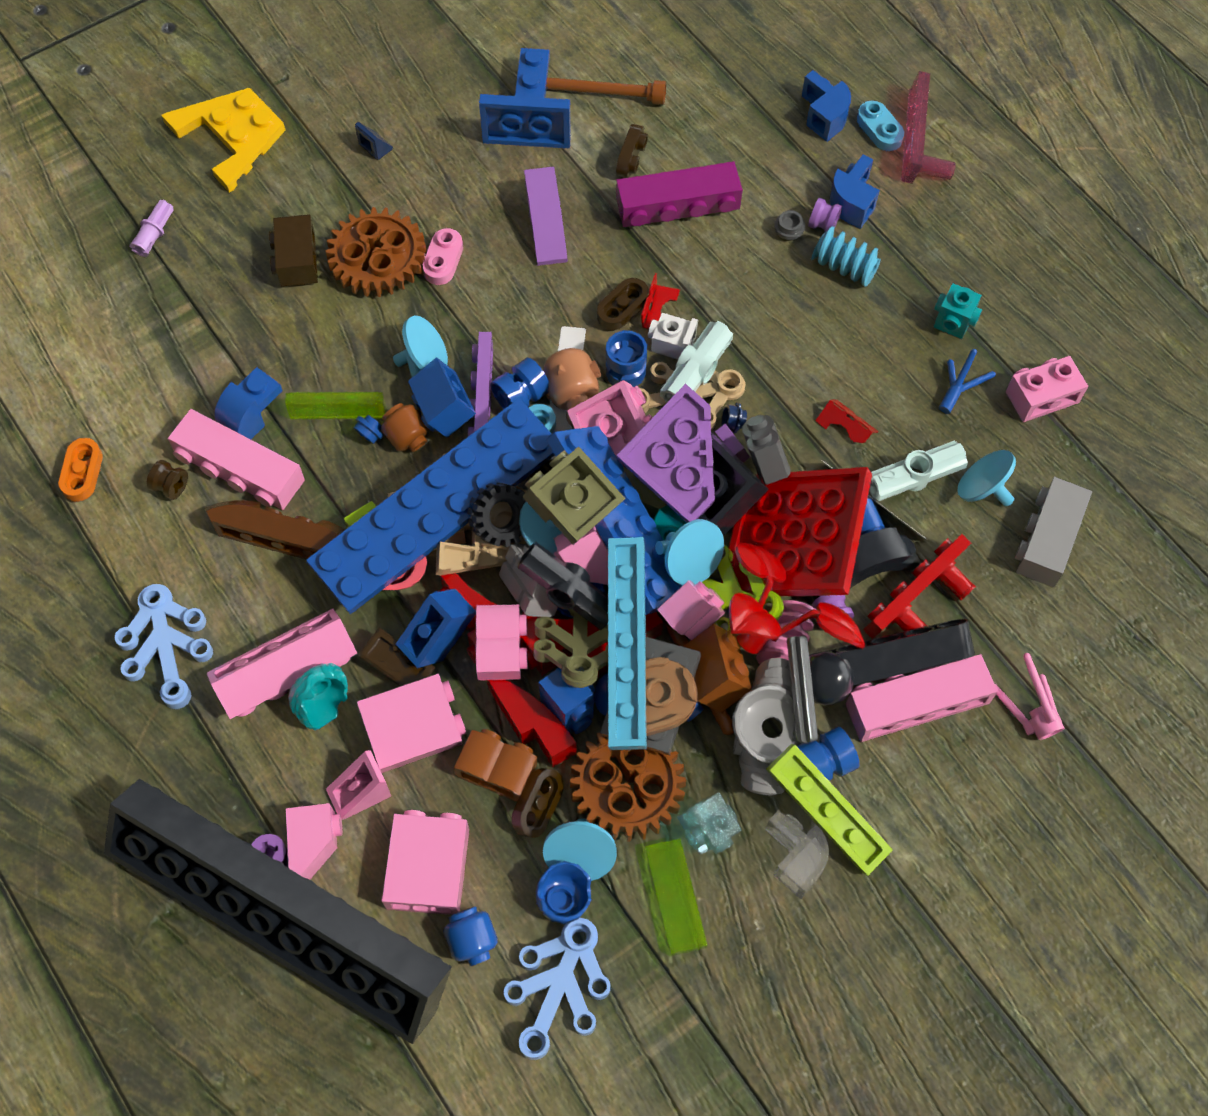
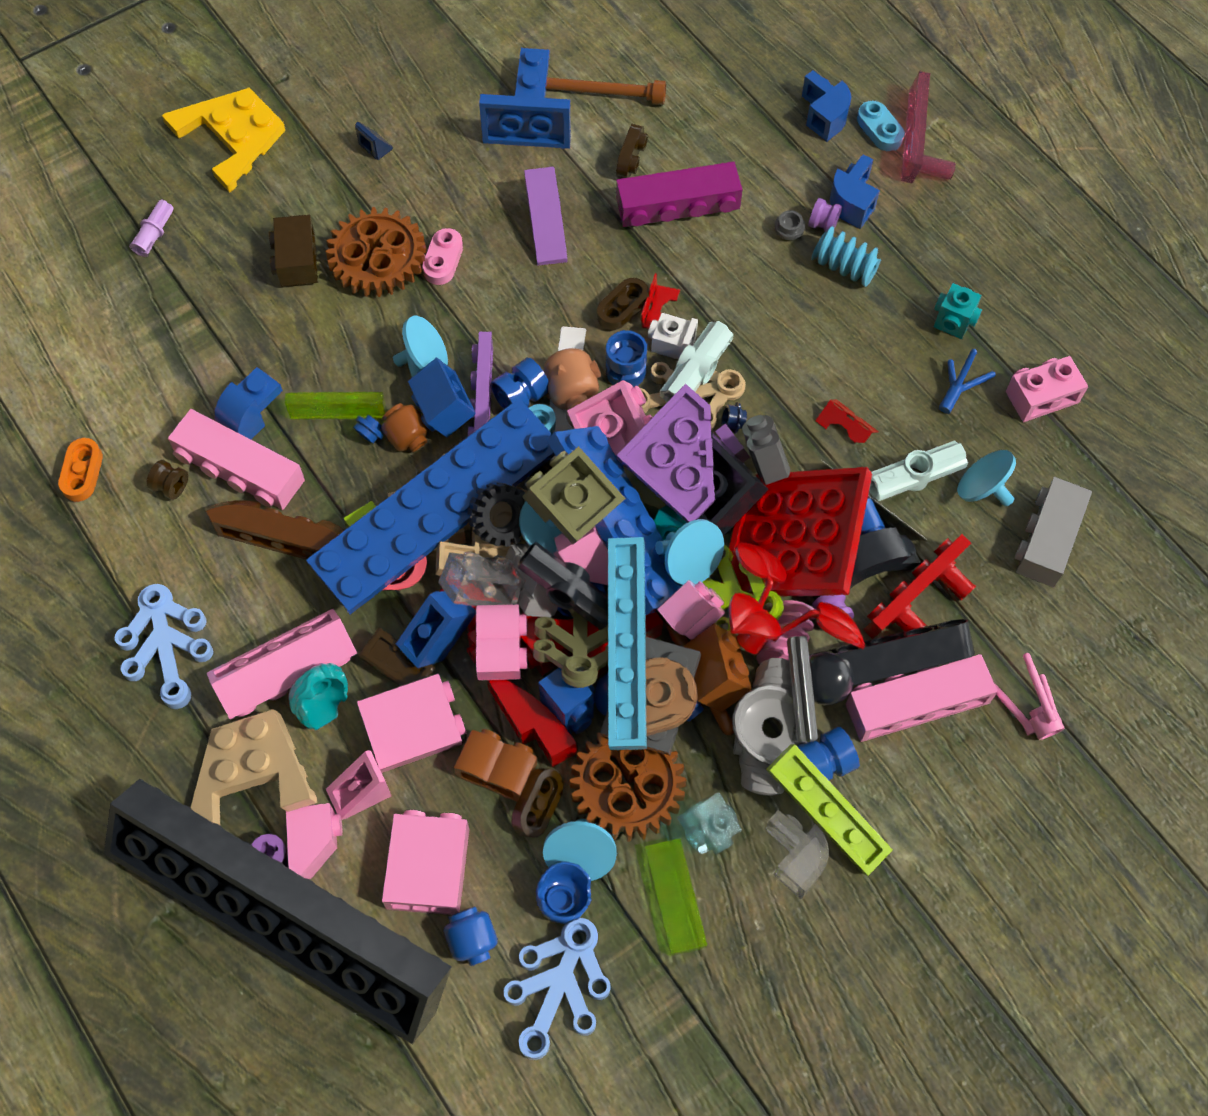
(248, 756): none -> tan wing
(481, 580): none -> clear brick

